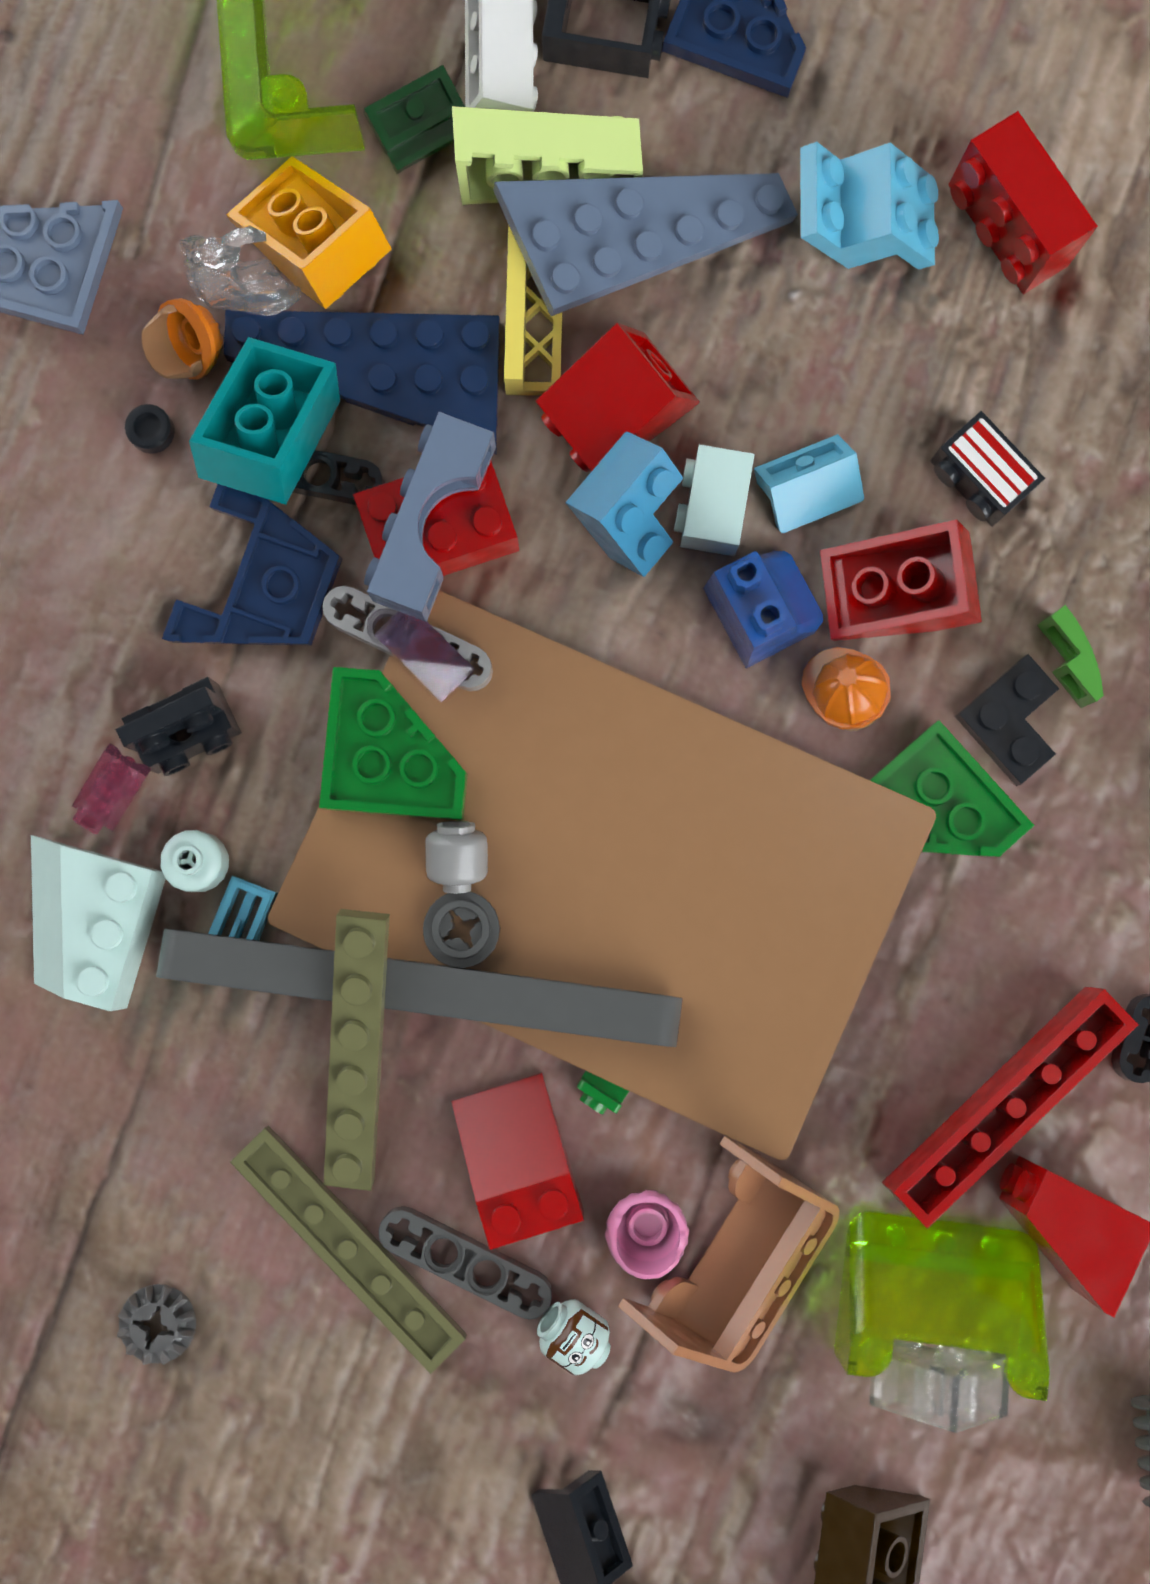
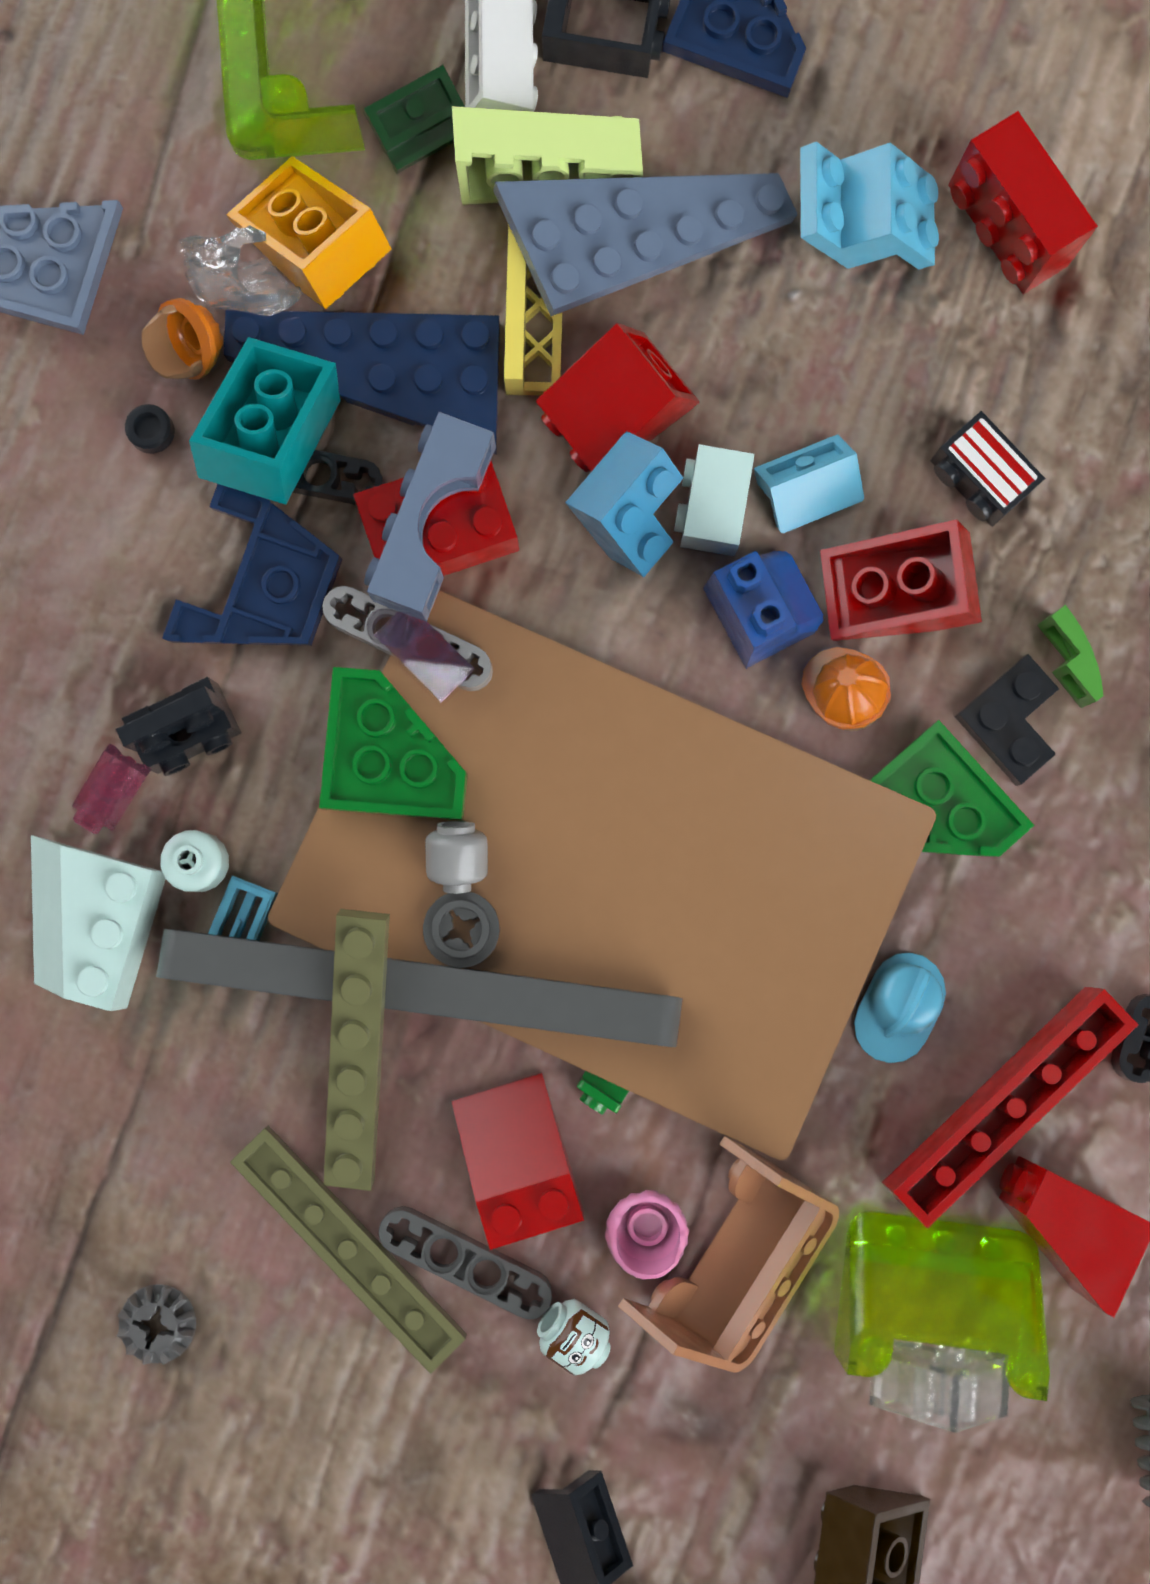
(900, 1007): none -> medium azure piece

